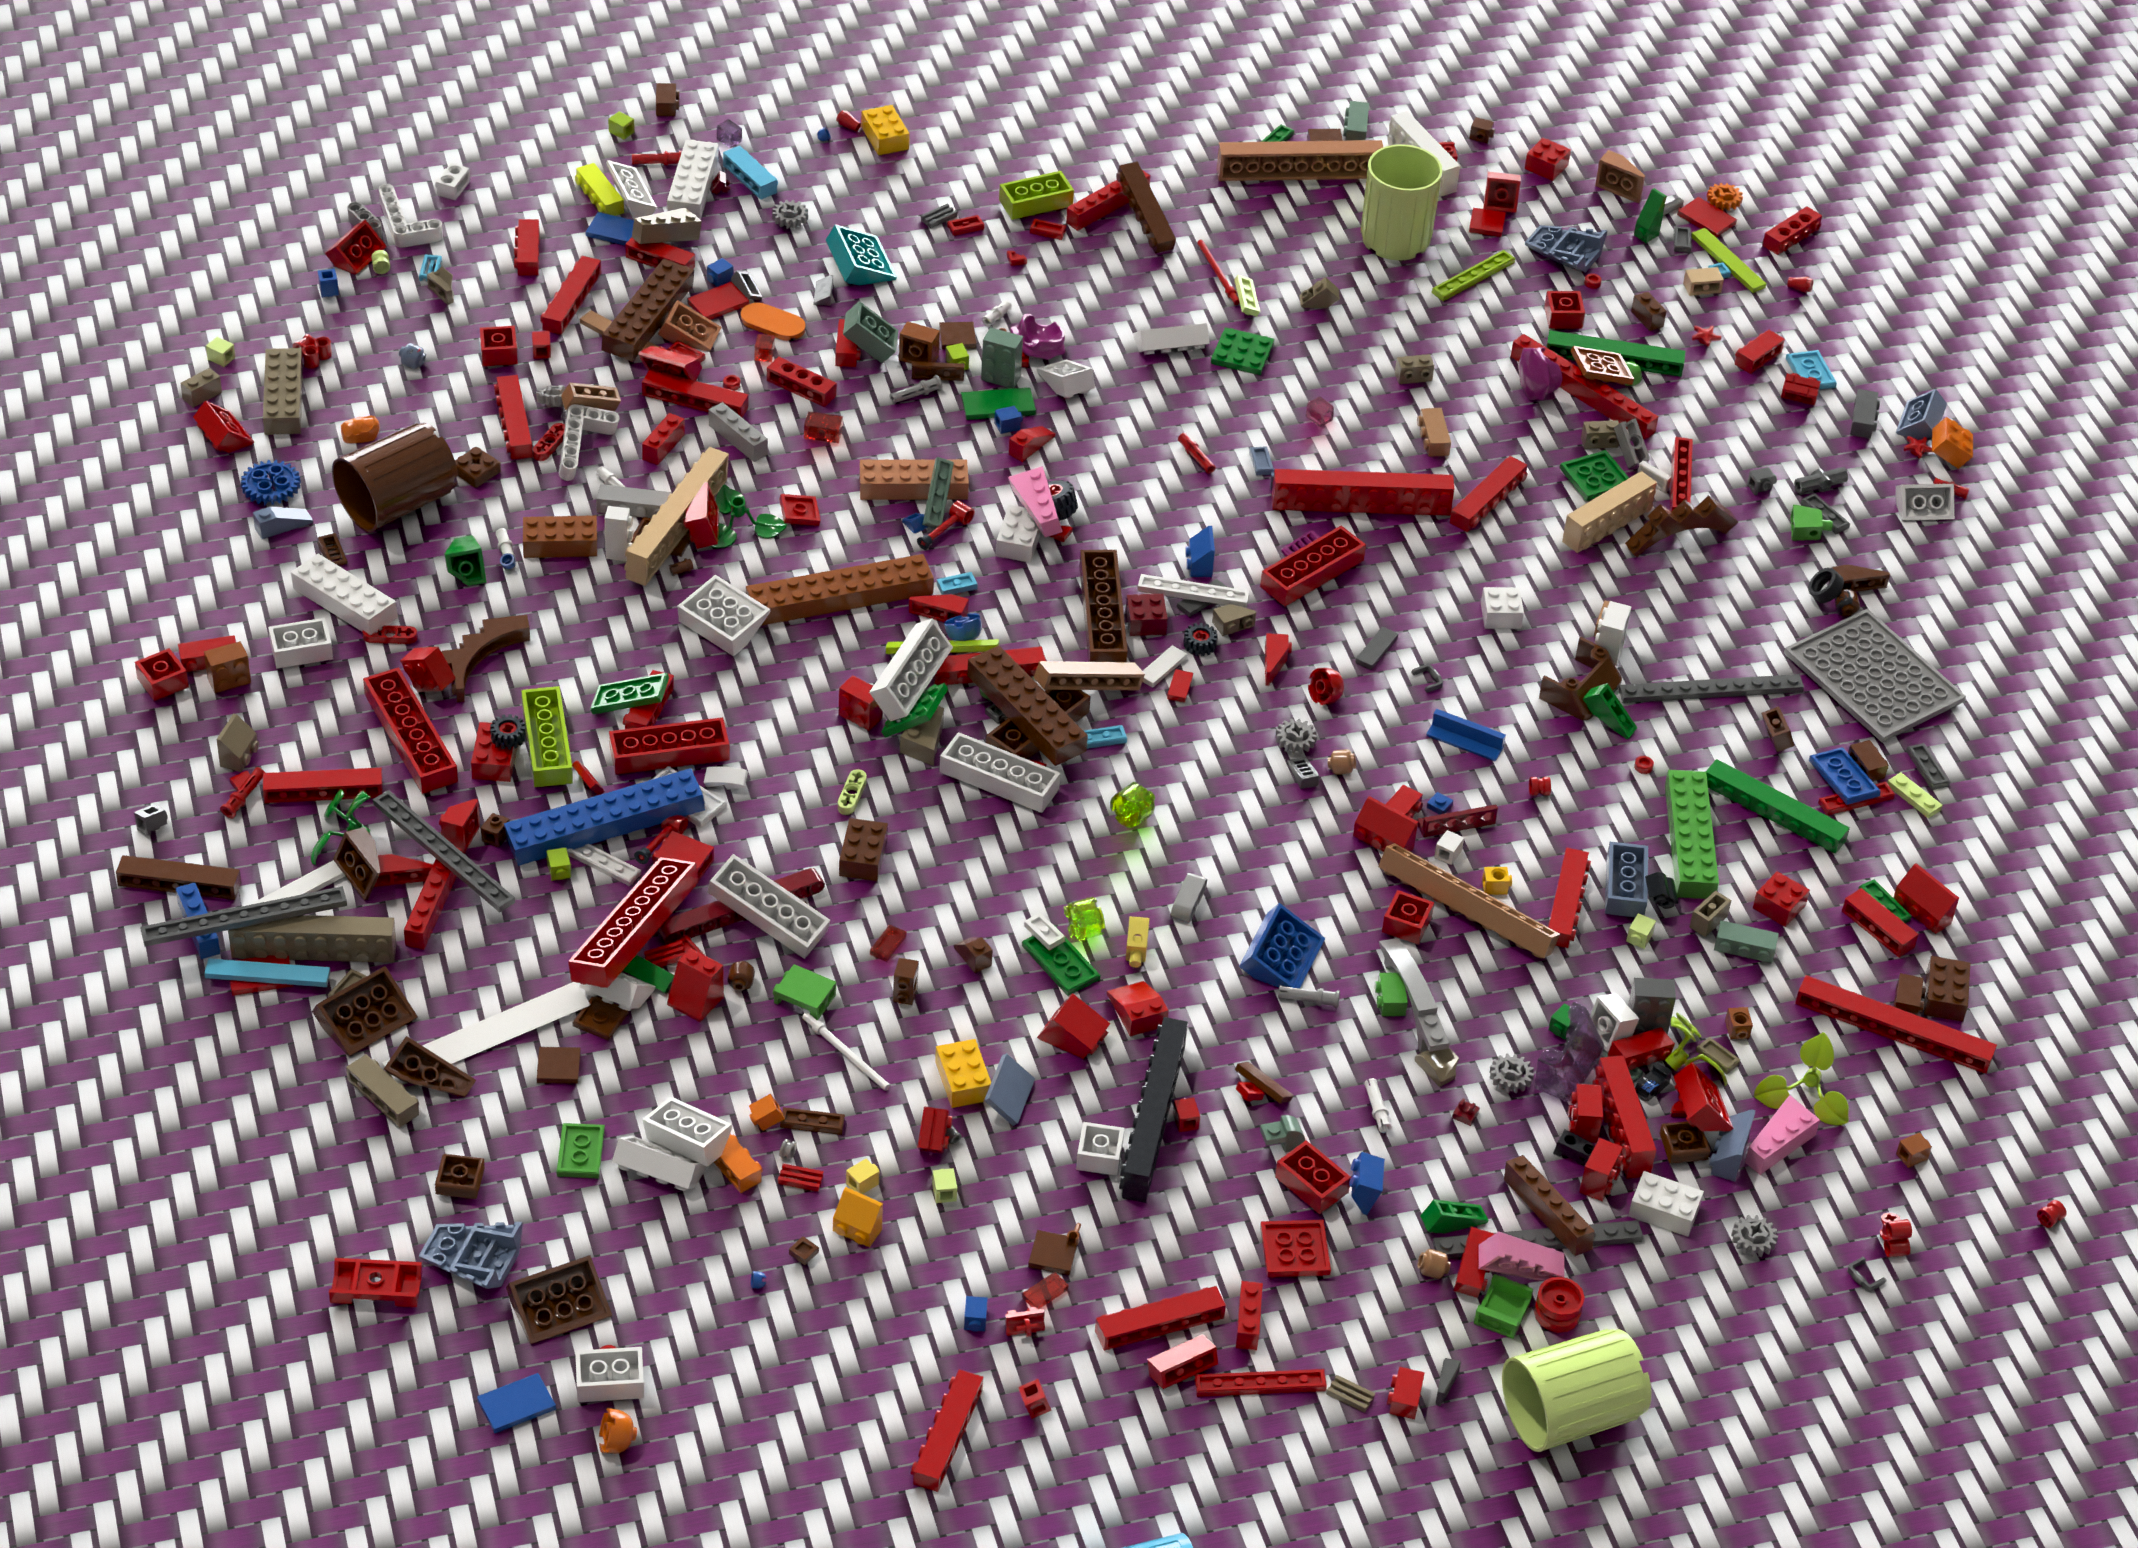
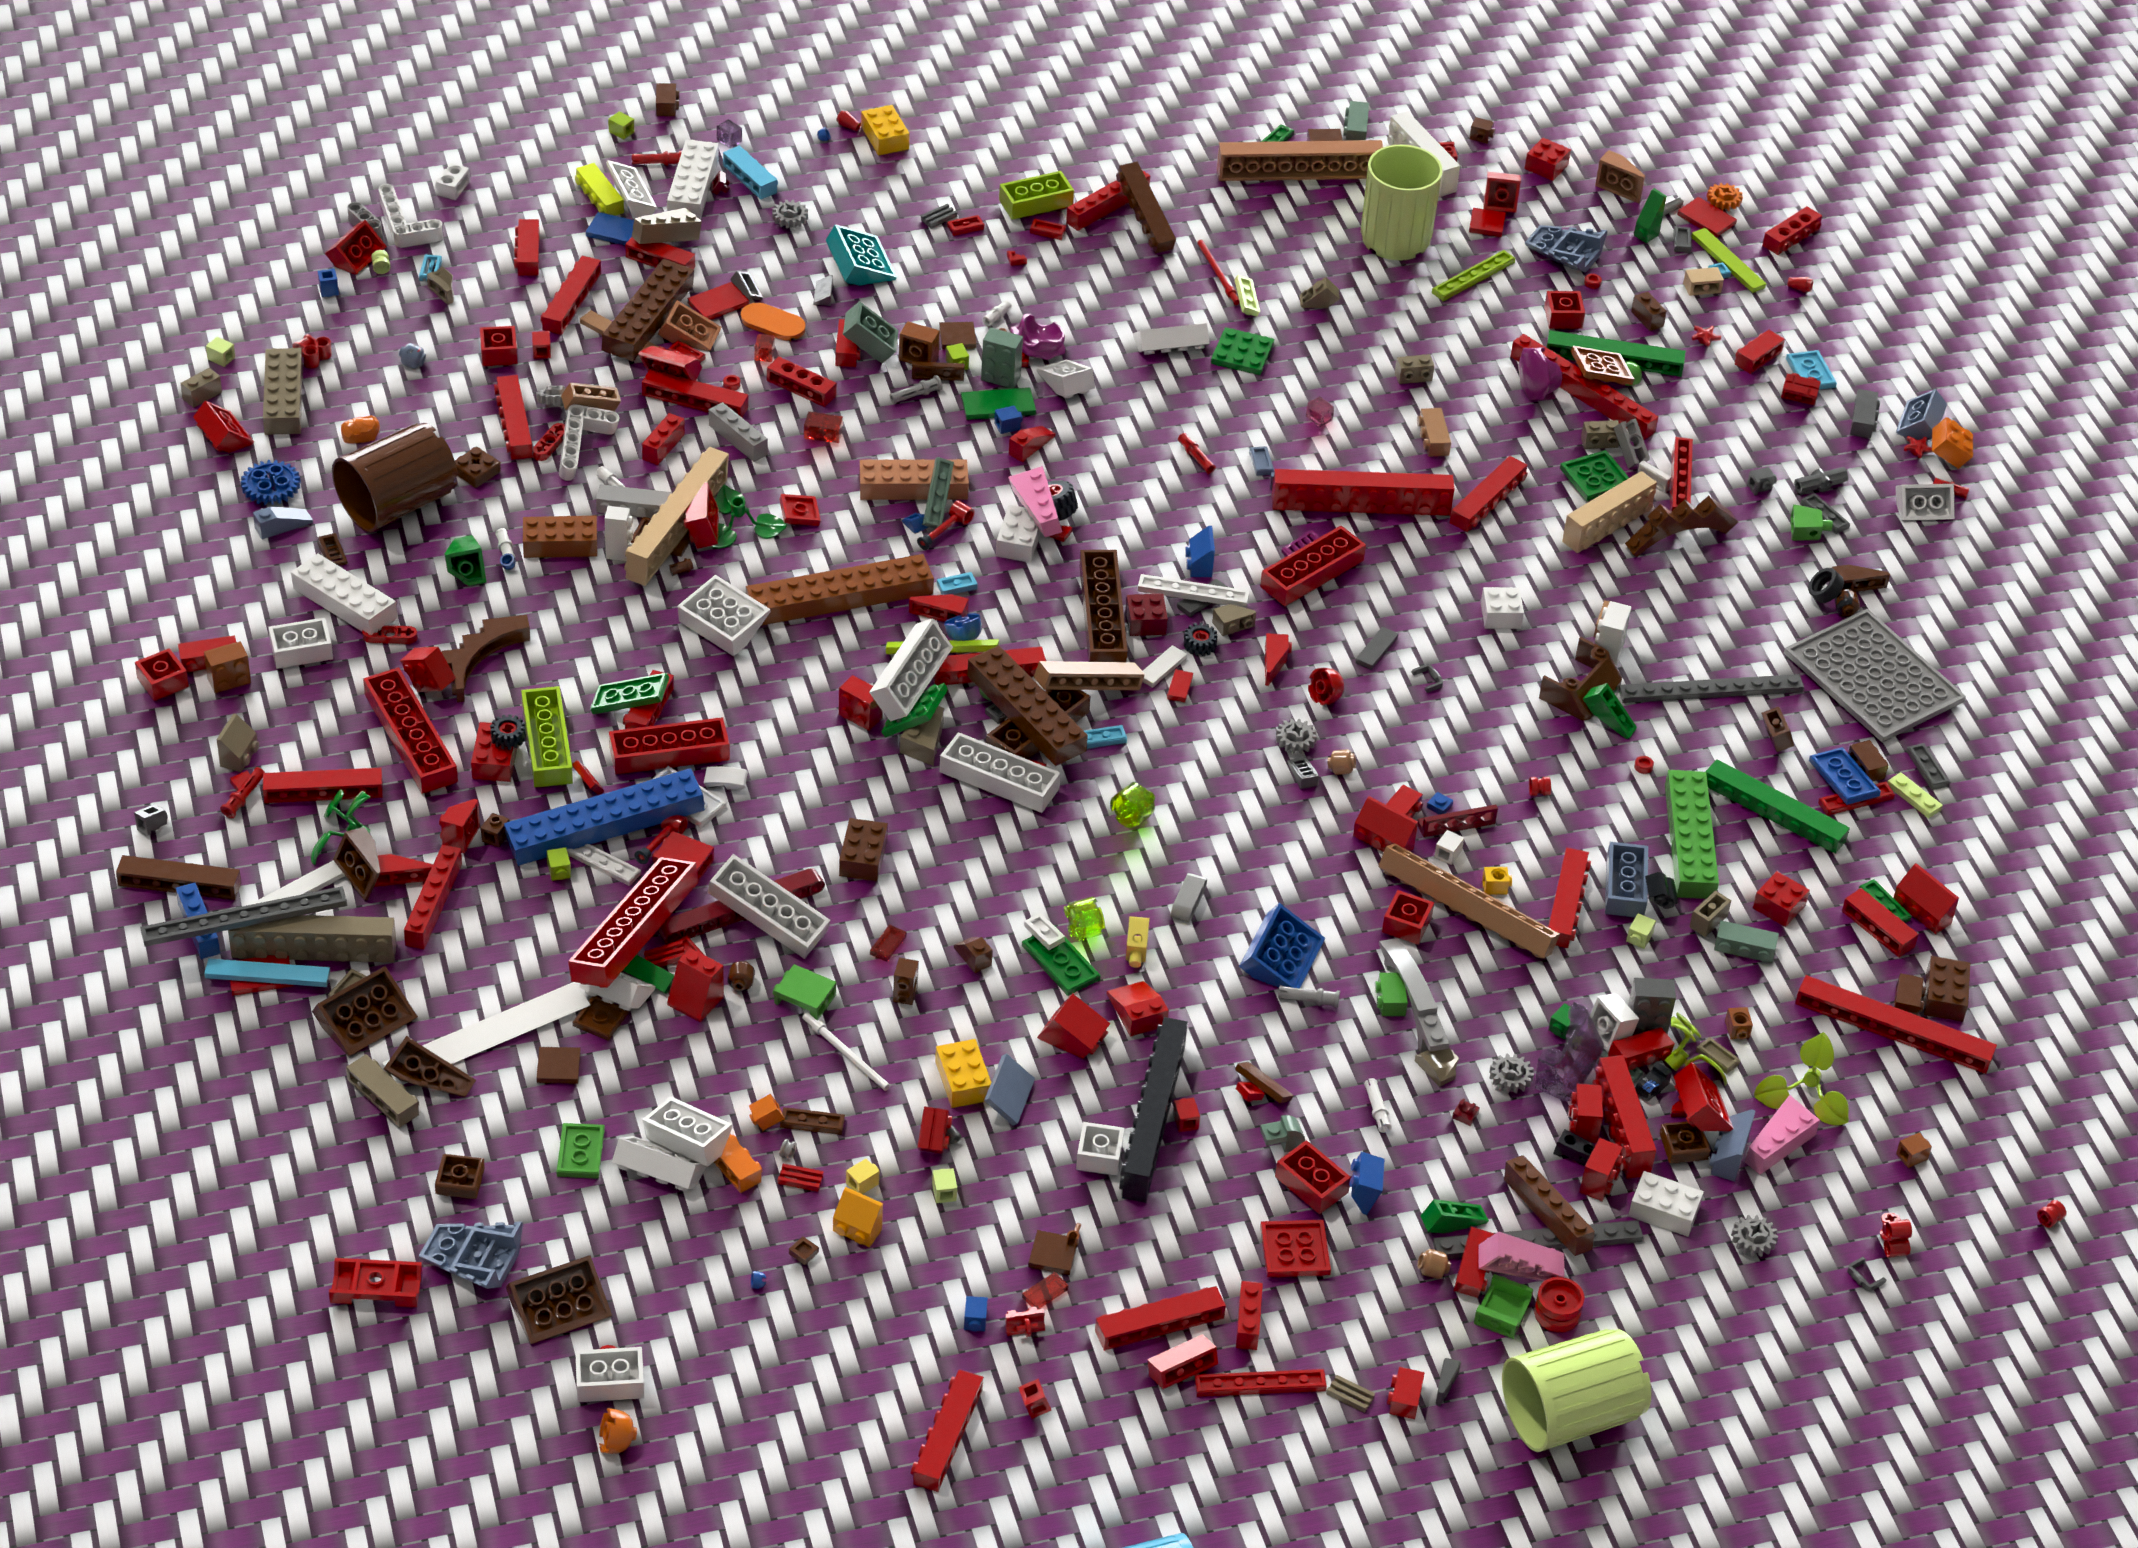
(444, 851): dark grey plate -> none
(516, 1403): blue tile -> none
(720, 272): blue brick -> none
(852, 798): yellowish green beam -> none
(1466, 735): blue panel -> none

